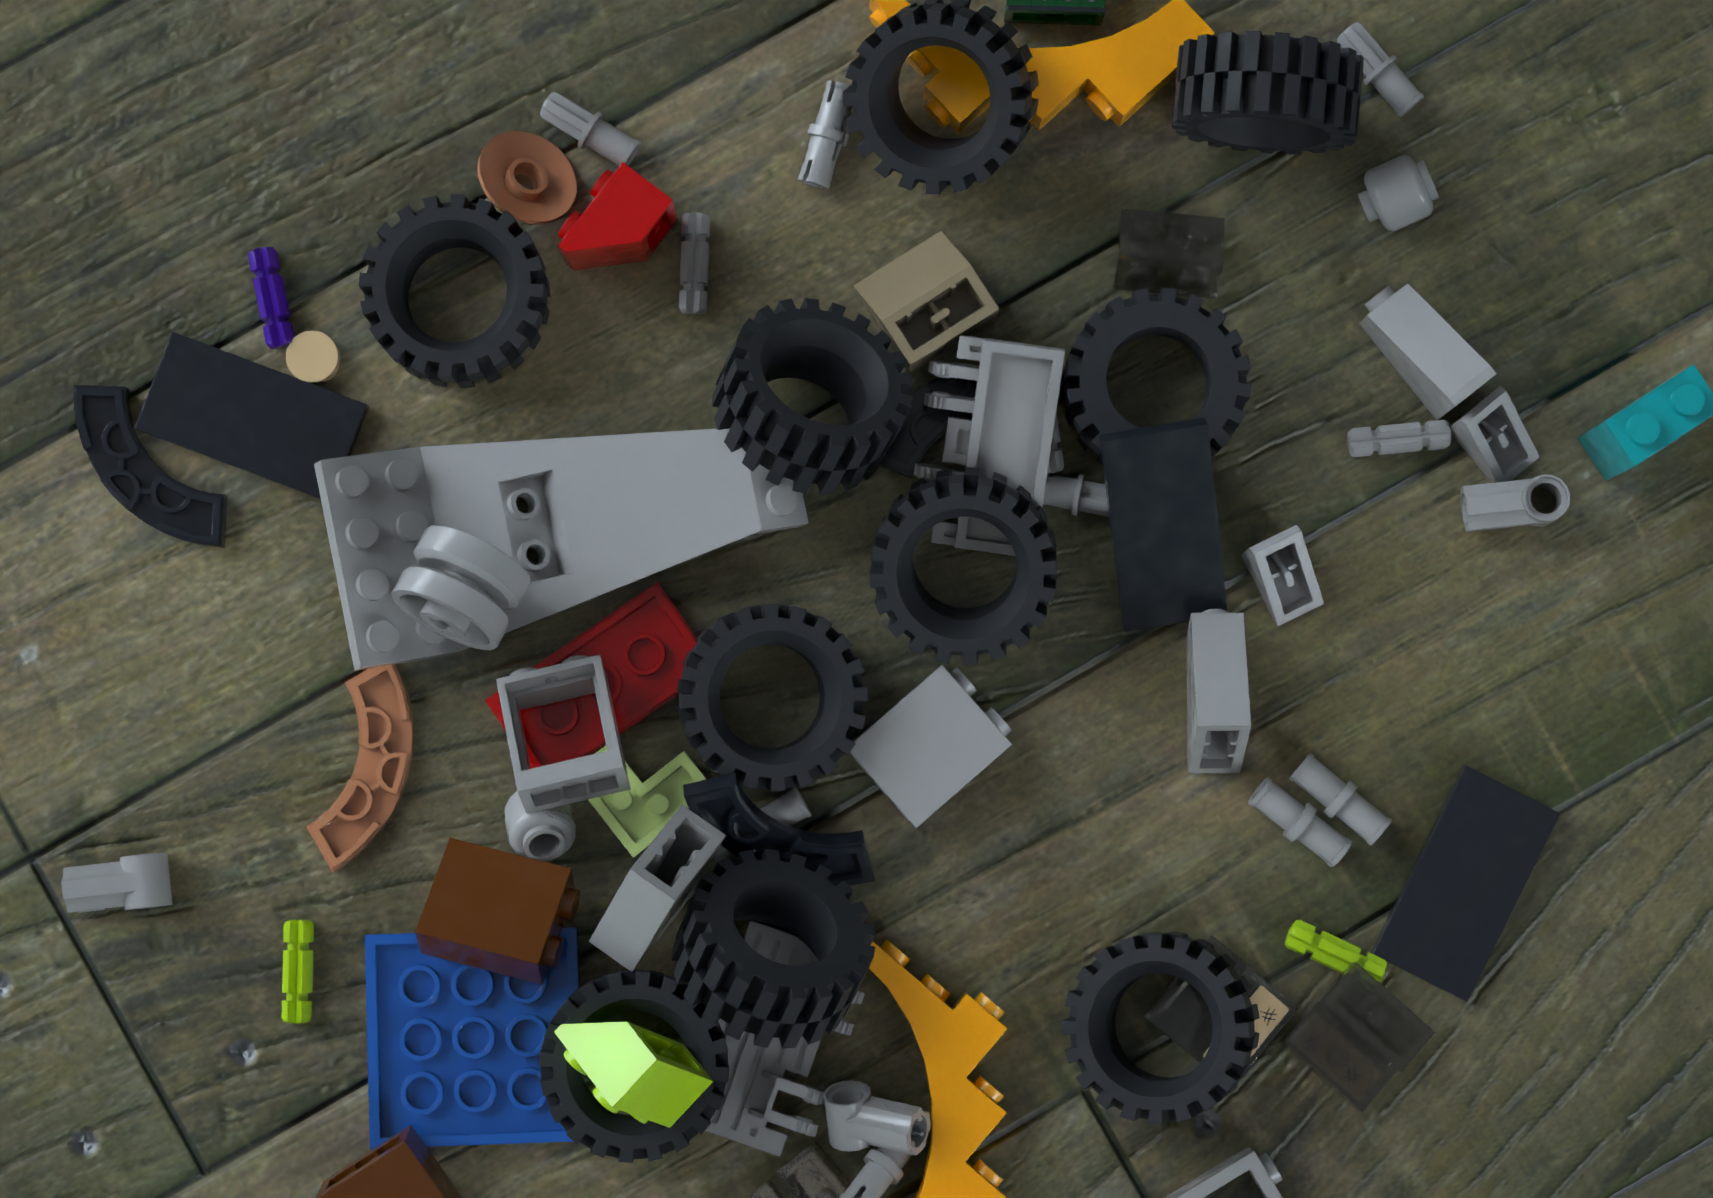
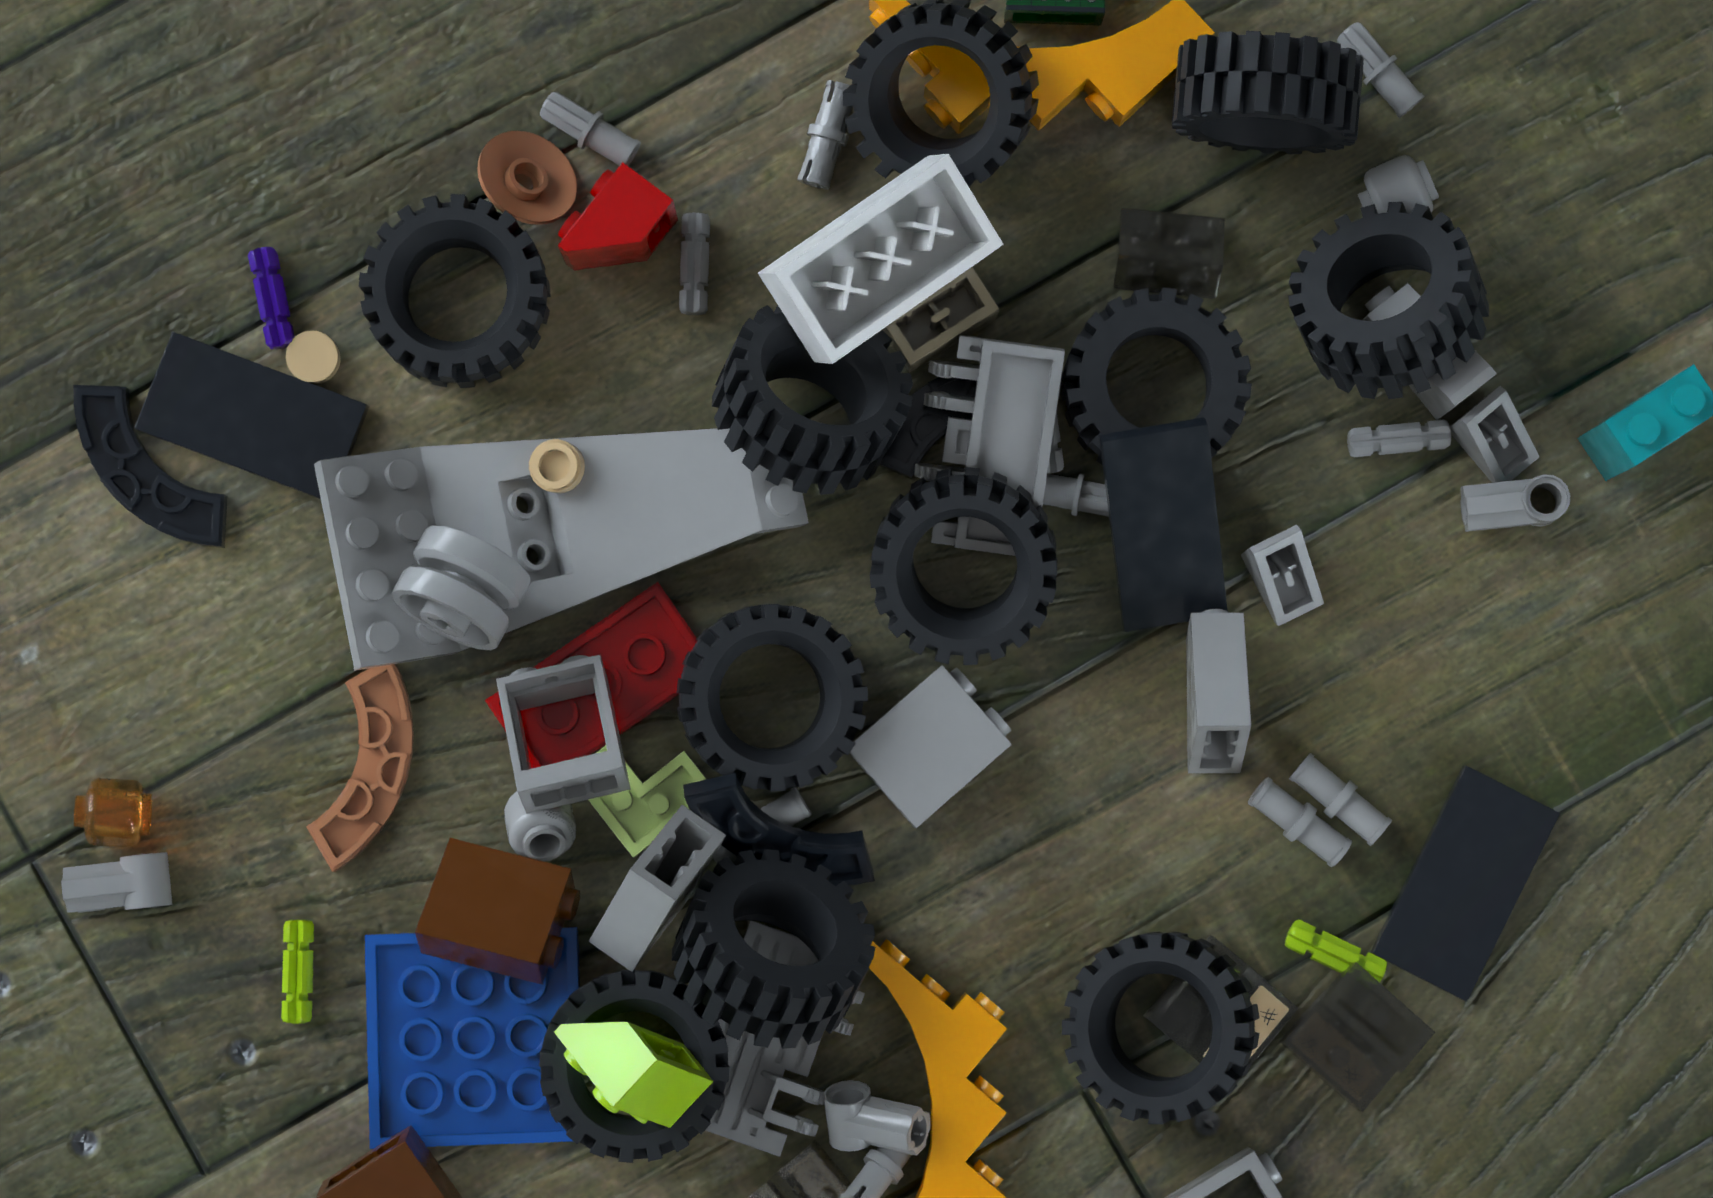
(114, 812): none -> clear orange head
(556, 466): none -> tan tile
(881, 258): none -> white brick
(1401, 347): none -> black tyre

